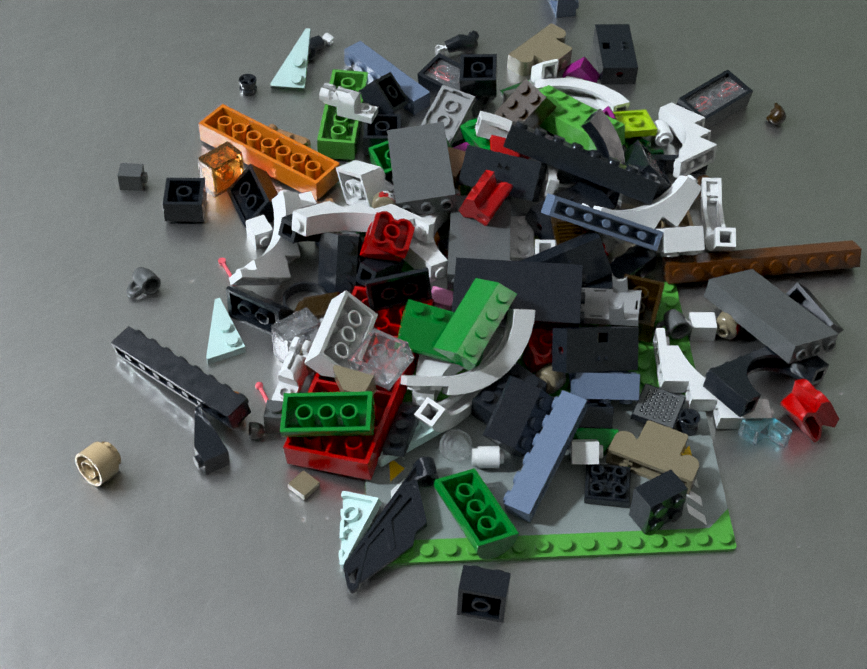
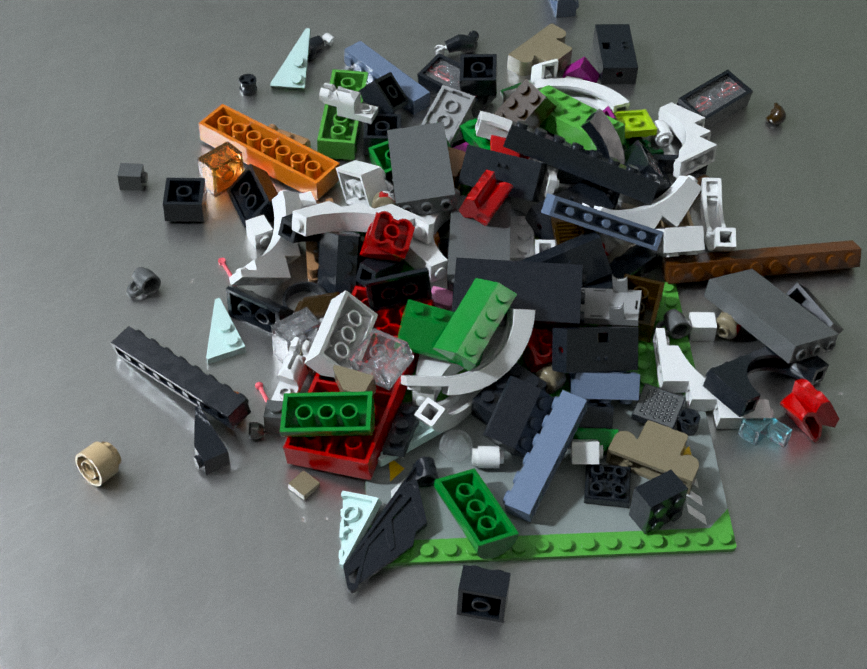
(312, 261): none -> medium nougat plate

